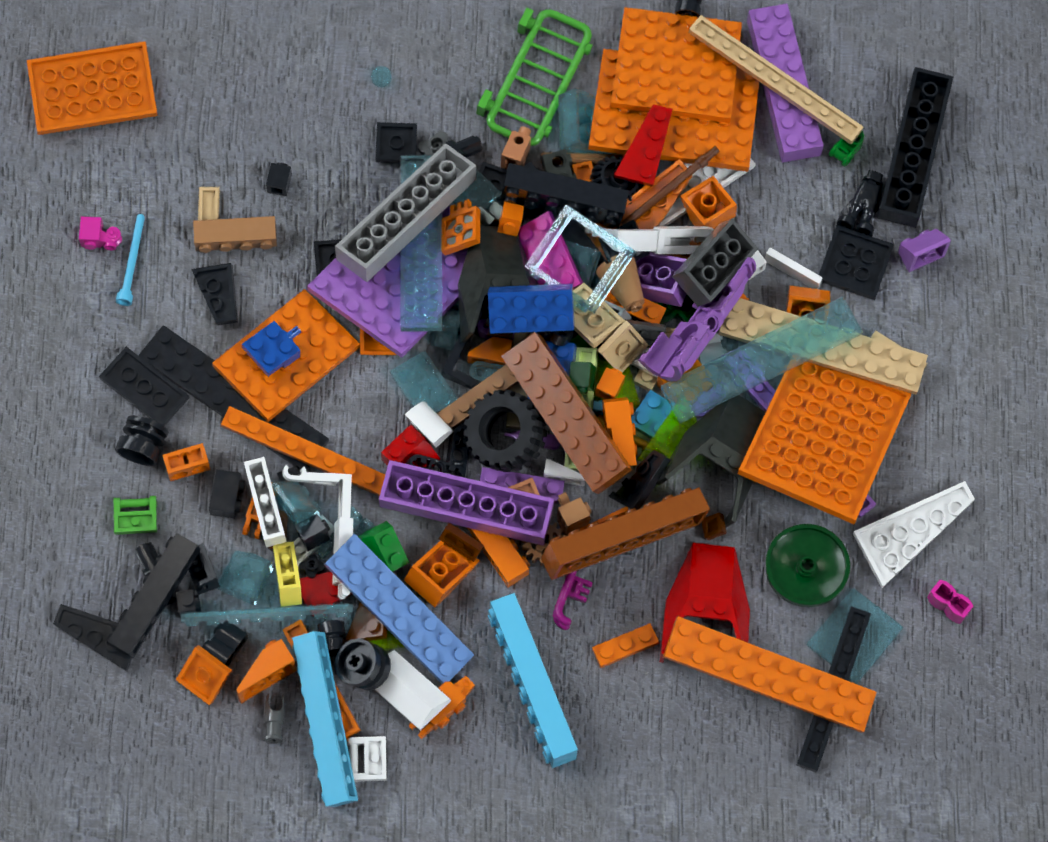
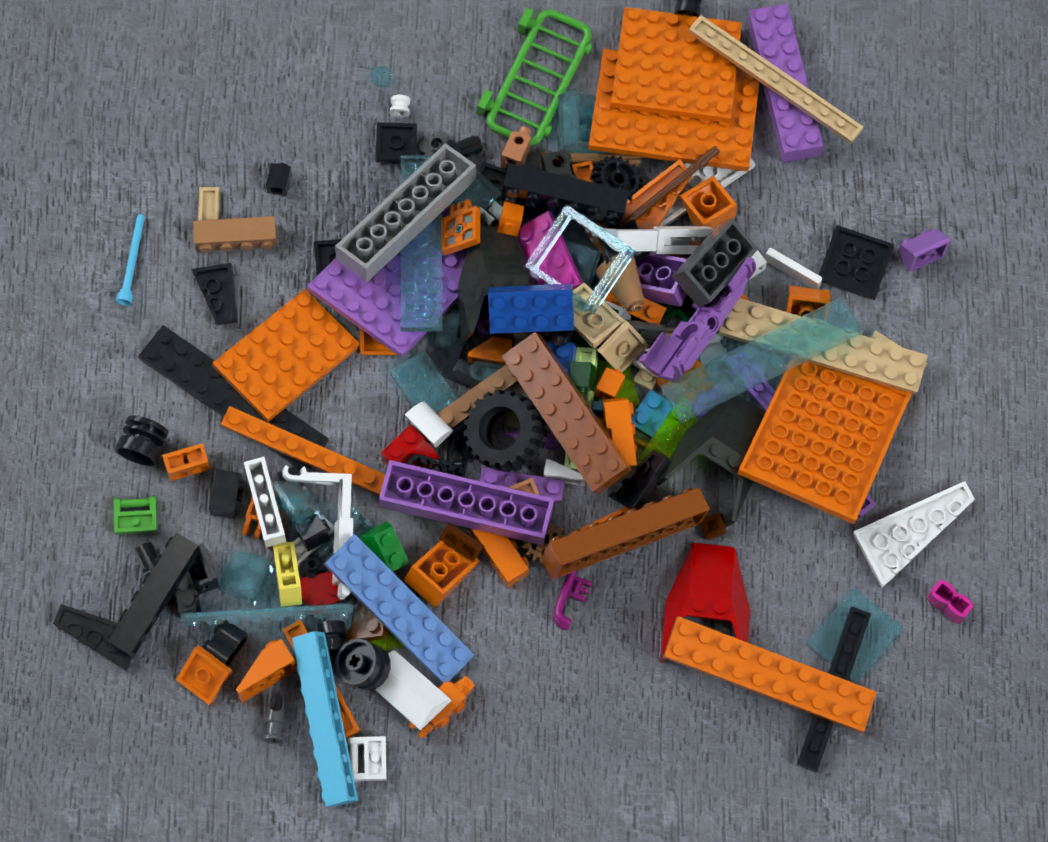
(91, 88): orange plate -> none
(92, 234): dark pink brick -> none
(144, 386): black plate -> none
(273, 348): blue plate -> none
(400, 106): none -> white wheel
(532, 680): medium azure brick -> none
(572, 514): medium nougat brick -> none
(625, 645): orange plate -> none
(645, 151): red wing -> none
(807, 565): dark green dish -> none
(844, 151): green piece -> none
(864, 201): black piece -> none
(915, 147): black brick -> none

